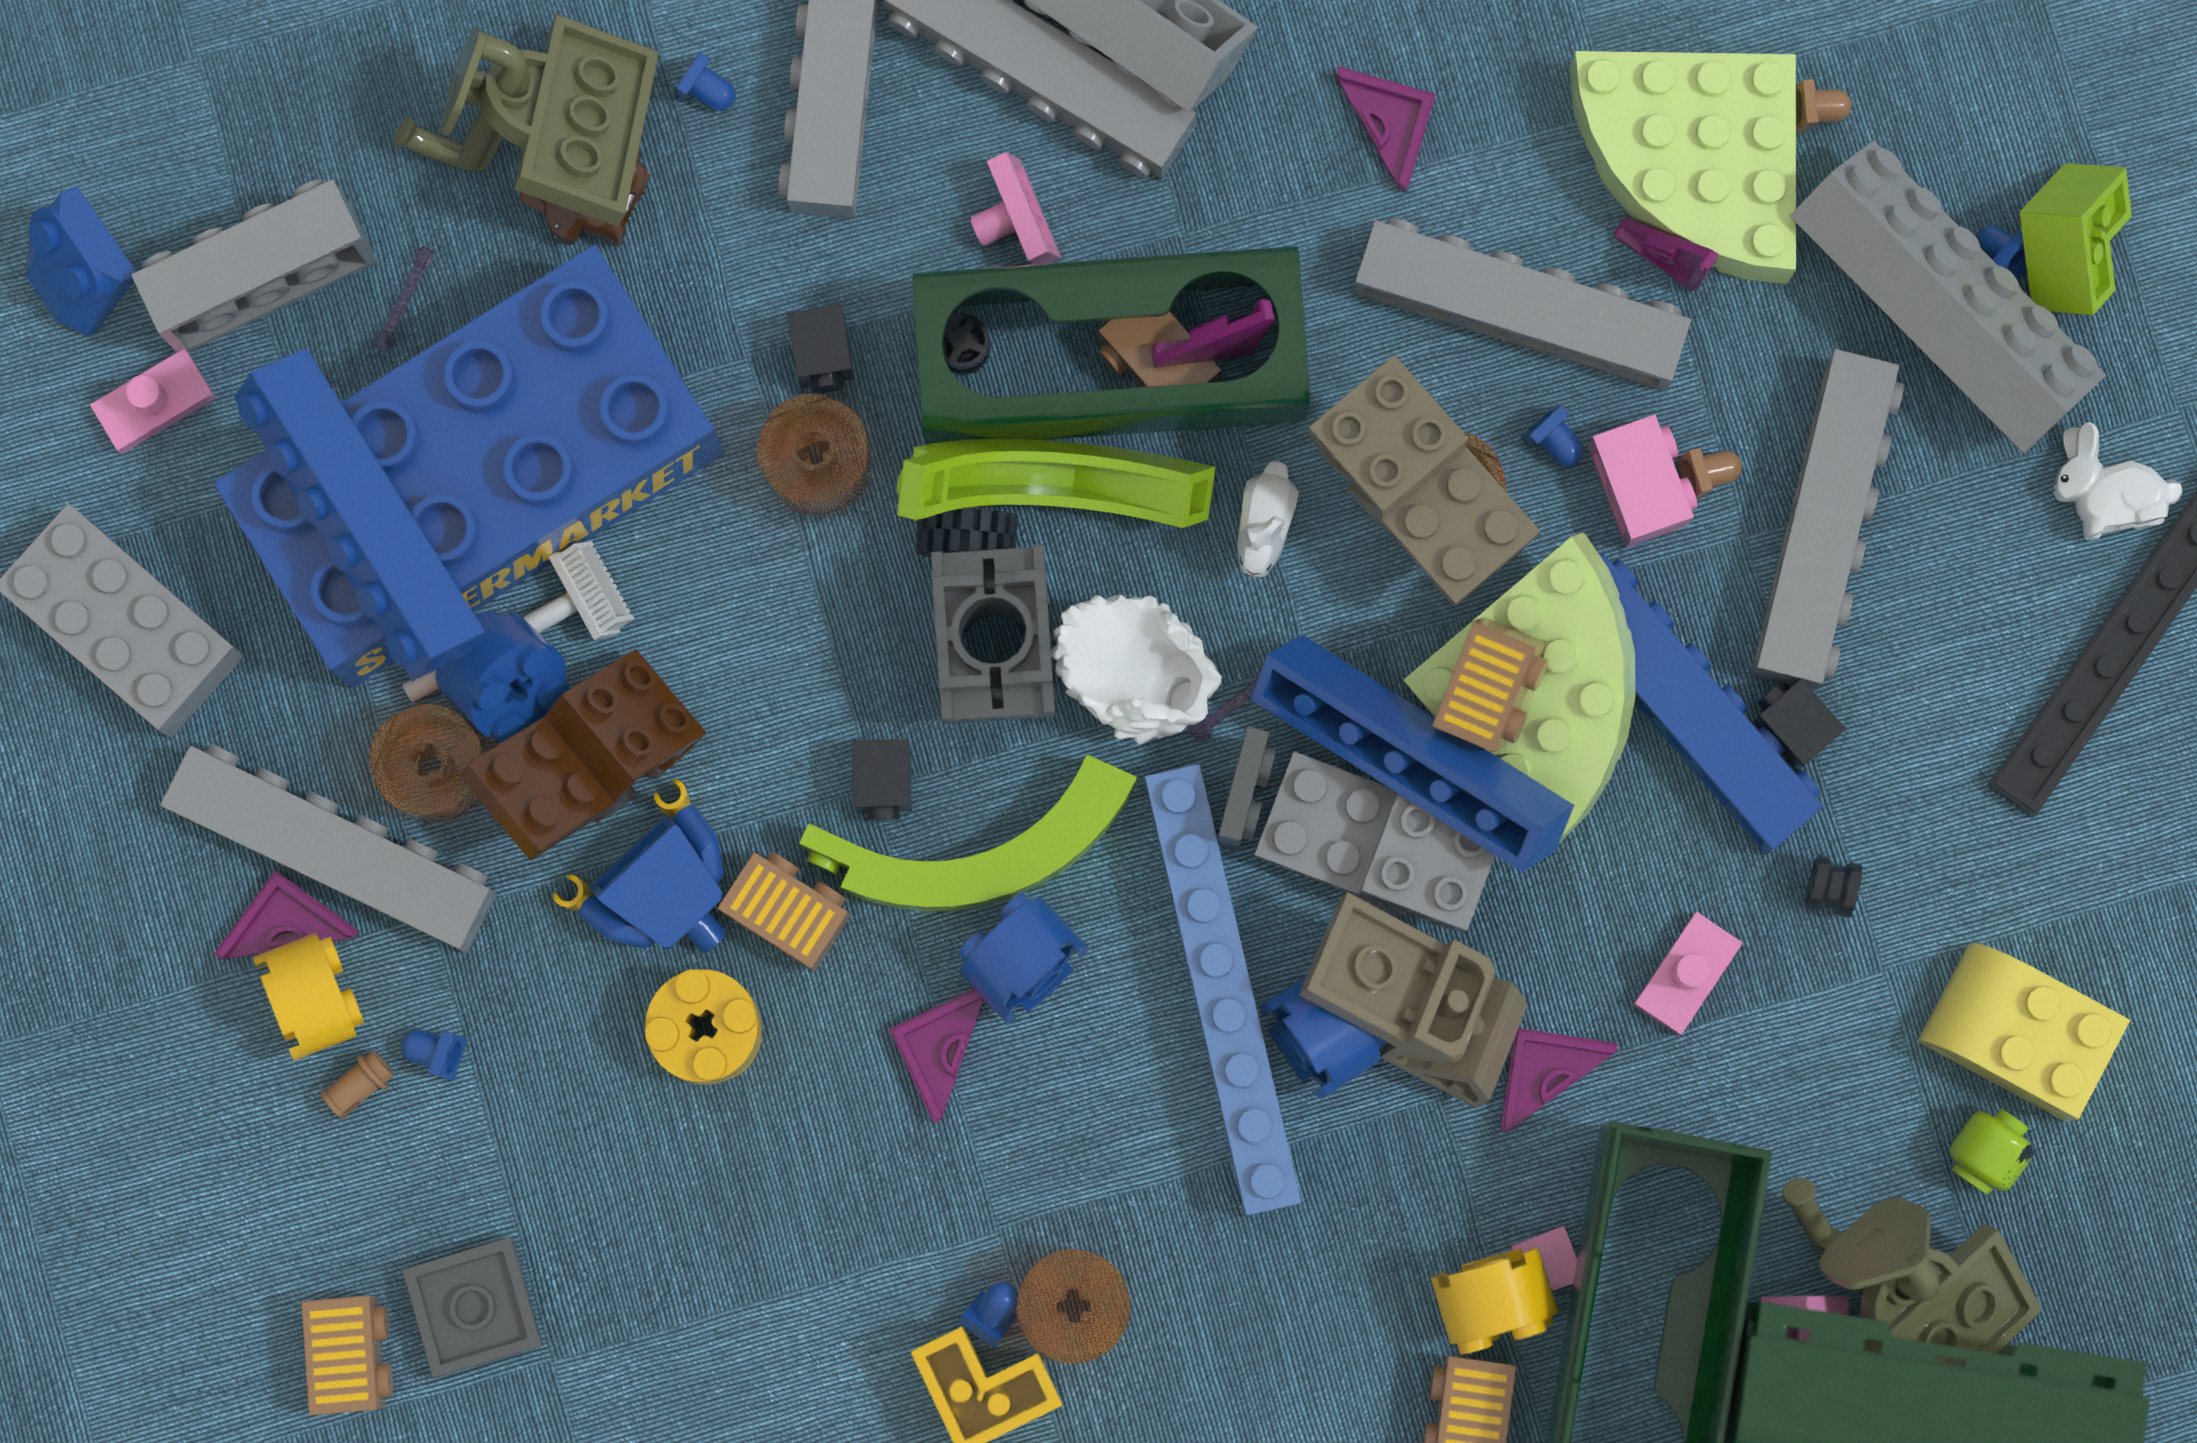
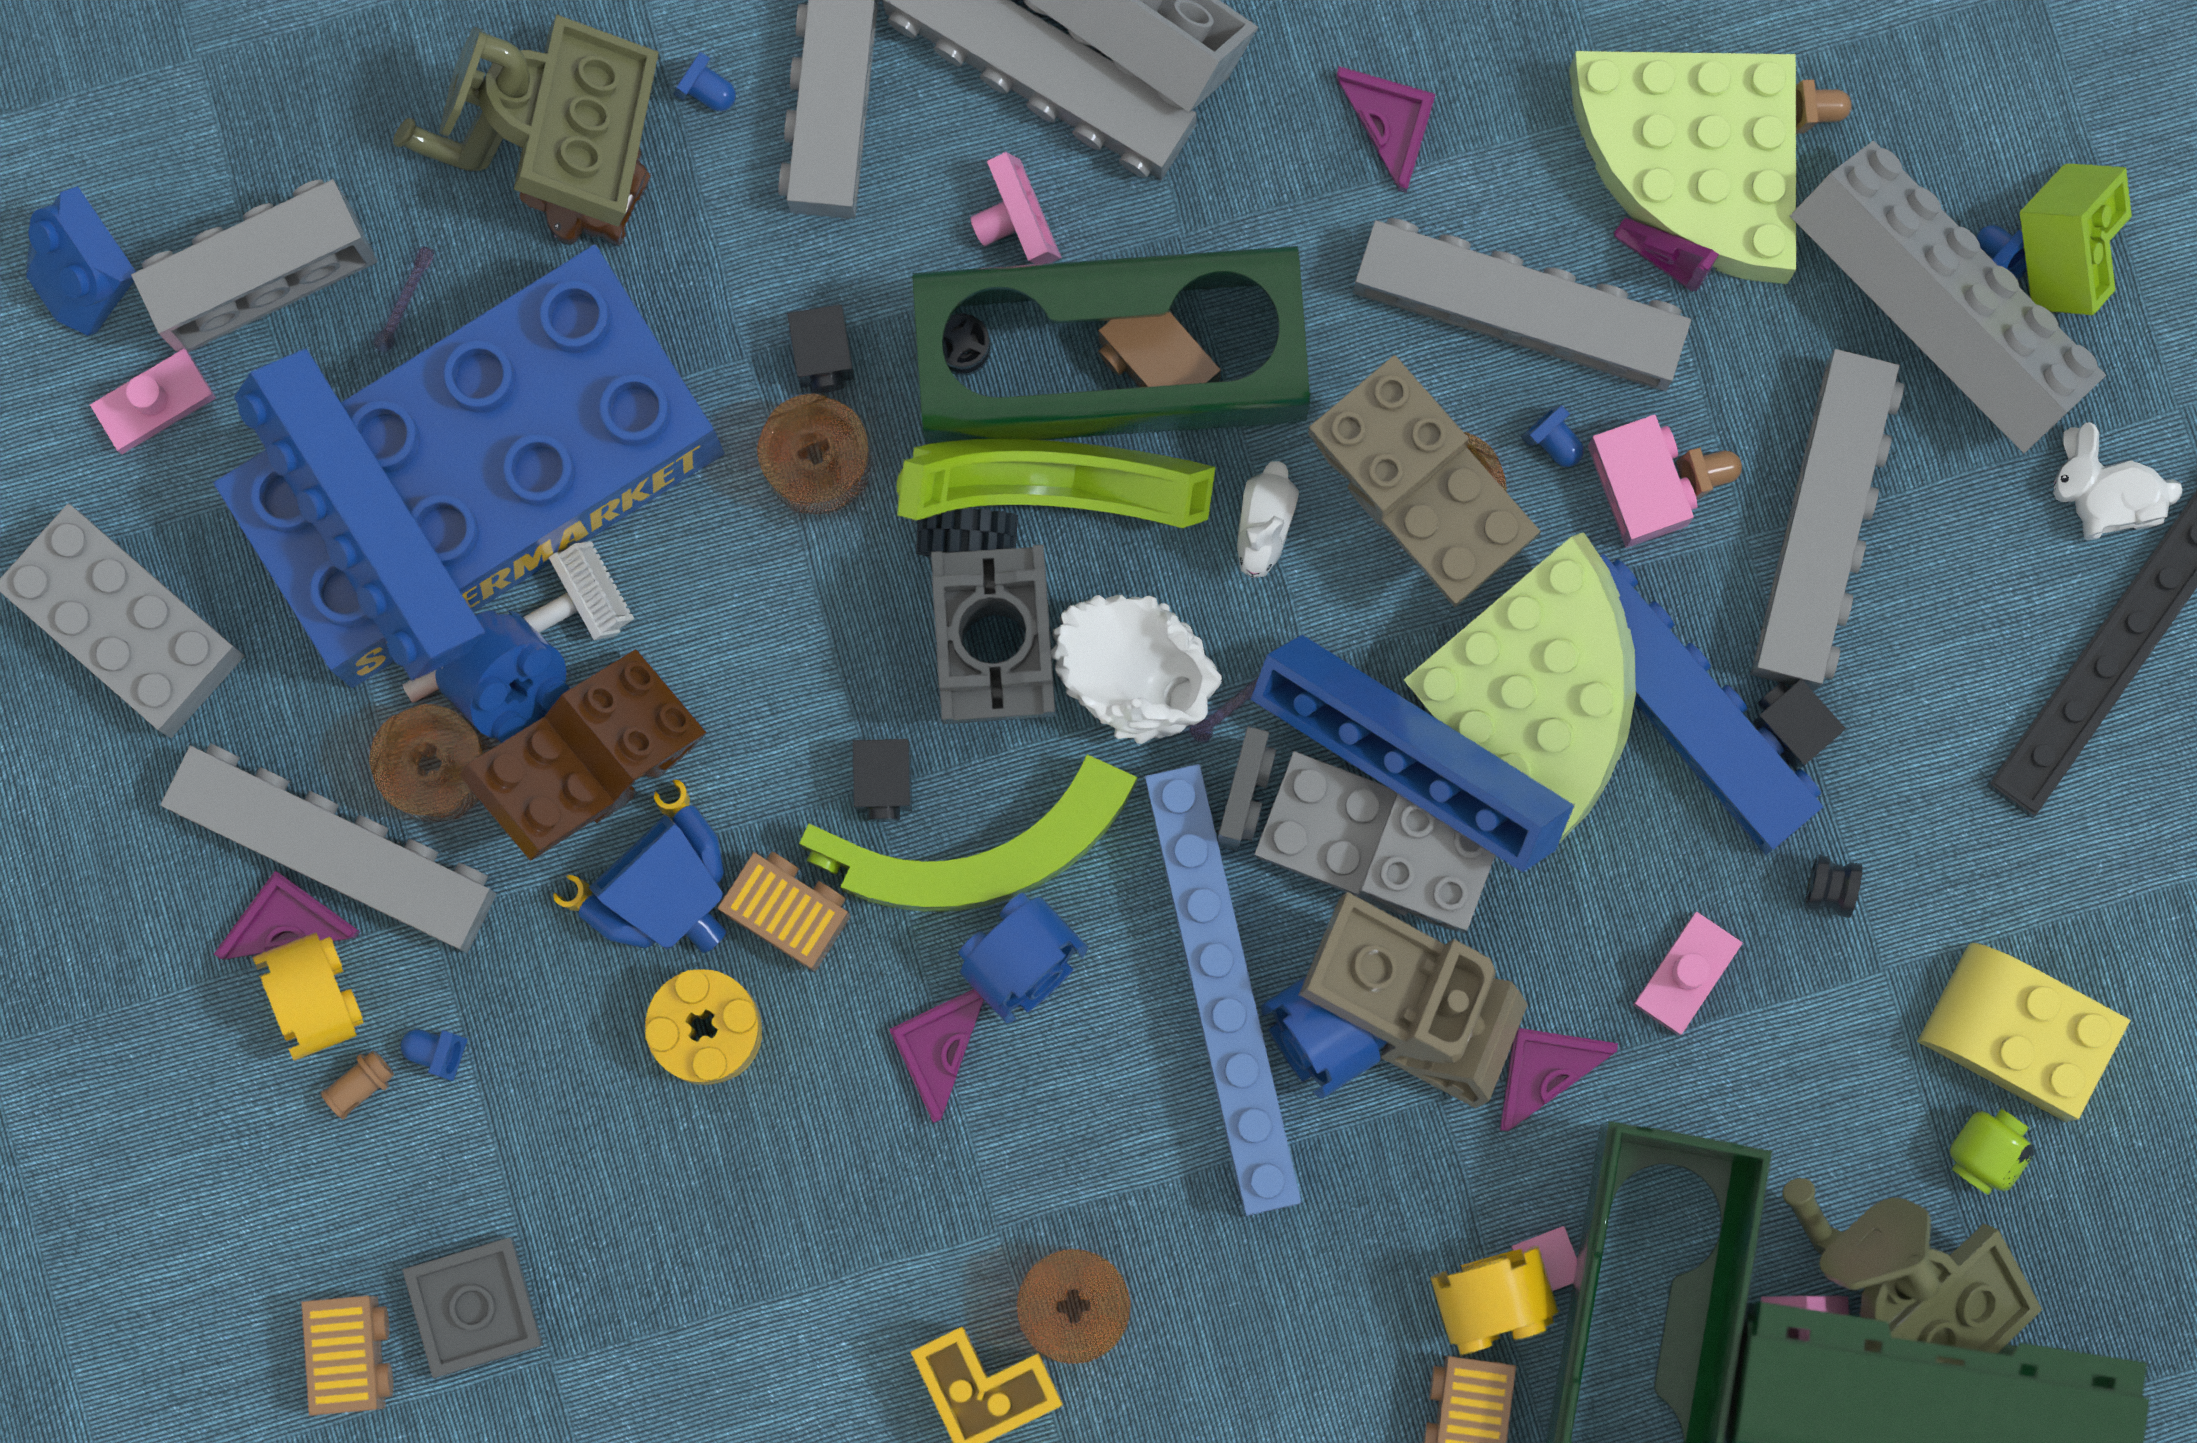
(991, 1313): blue piece -> none
(1217, 339): magenta tile -> none
(1491, 685): medium nougat brick -> none

